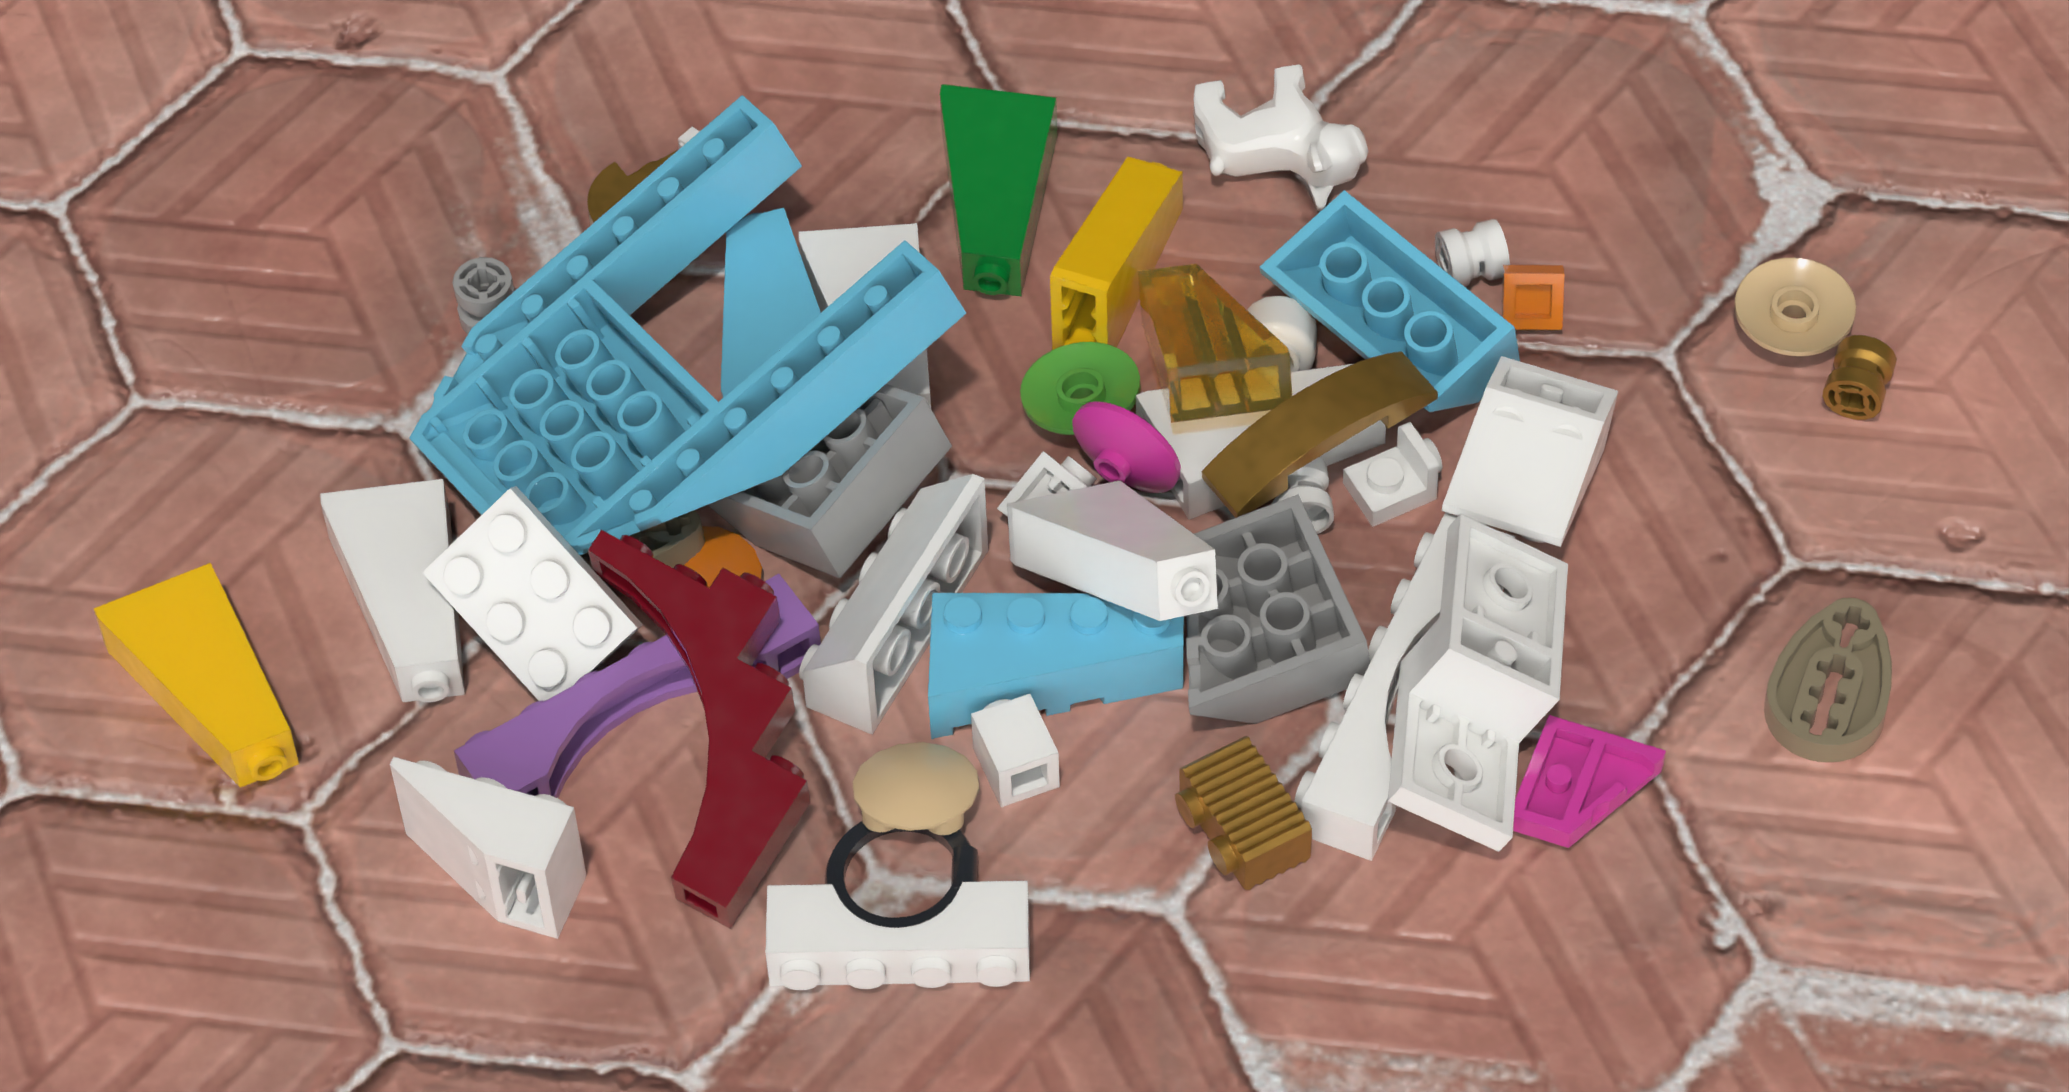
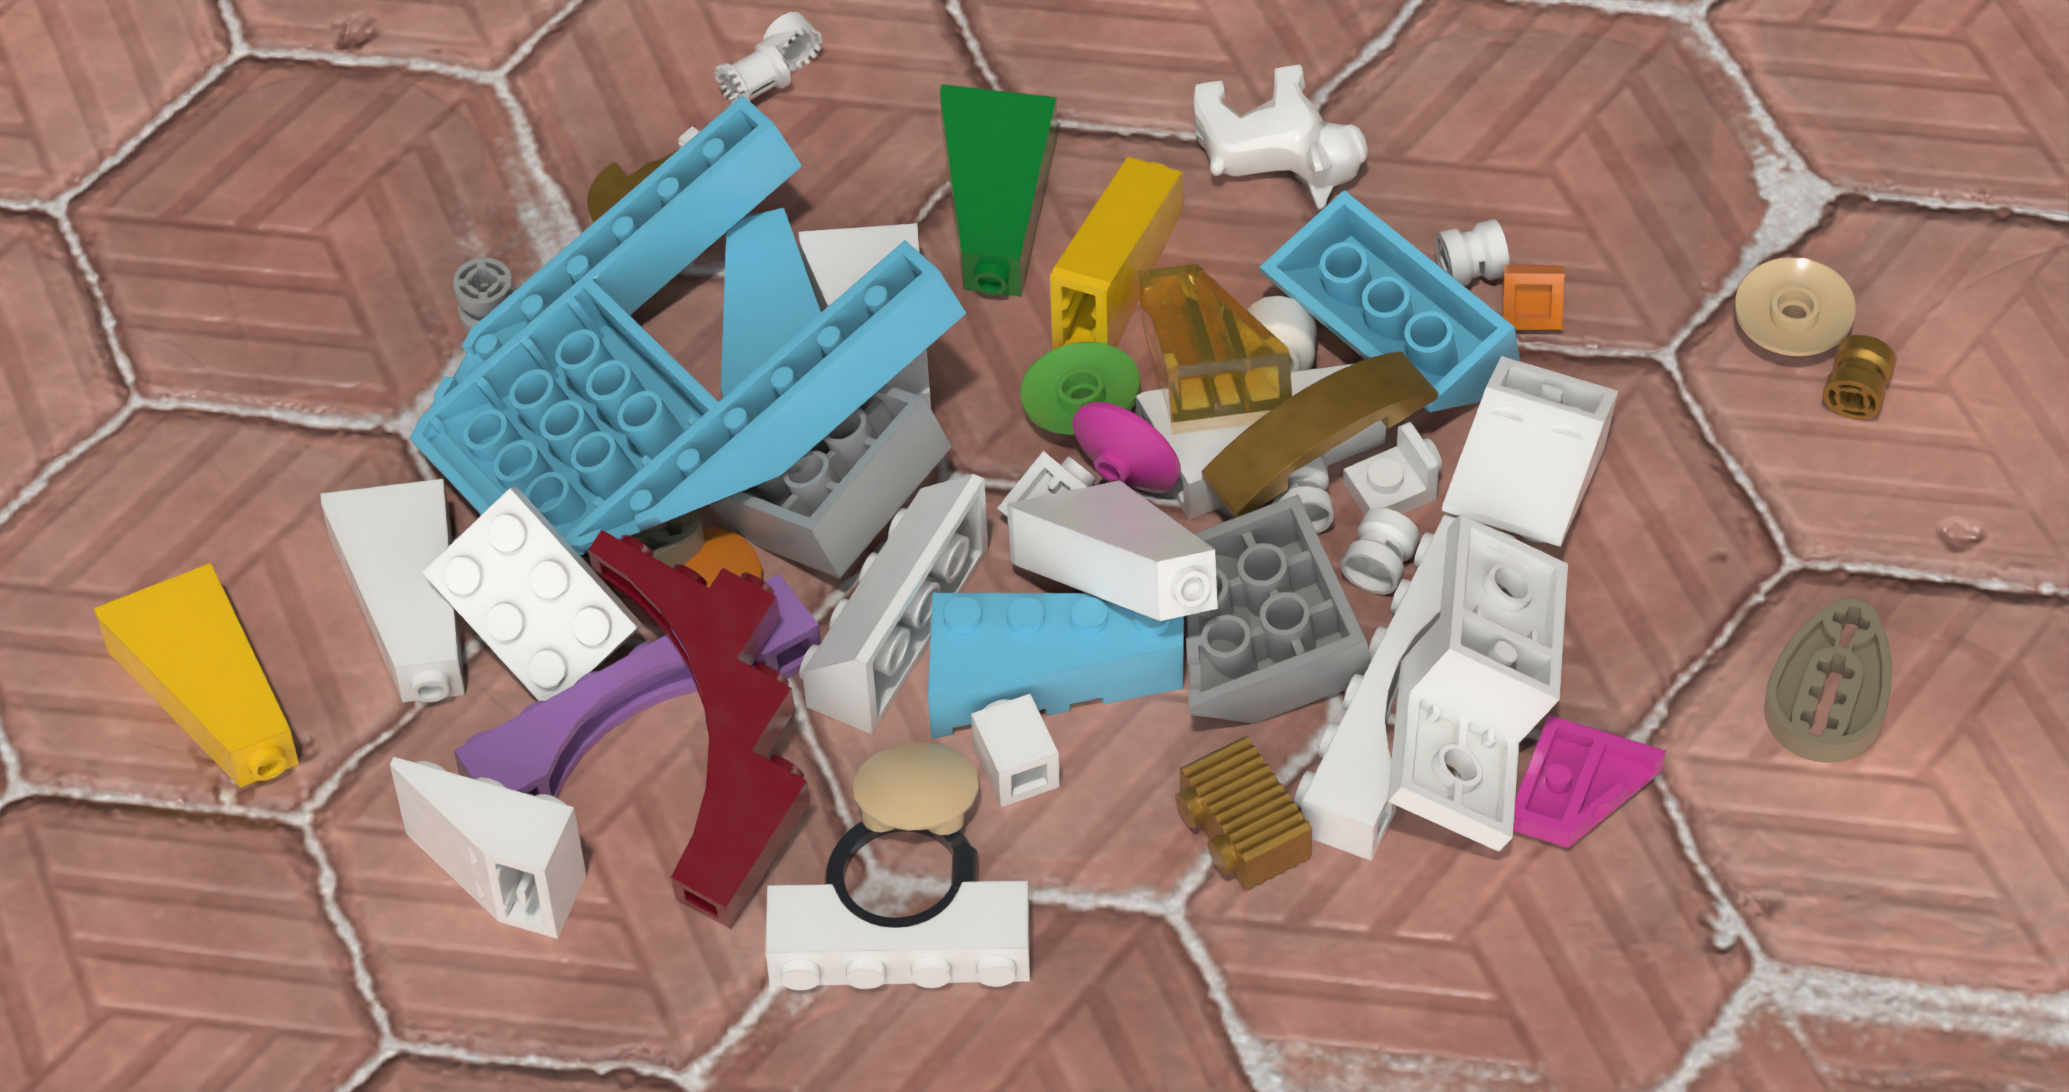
(771, 62): none -> white connector
(1378, 556): none -> white wheel

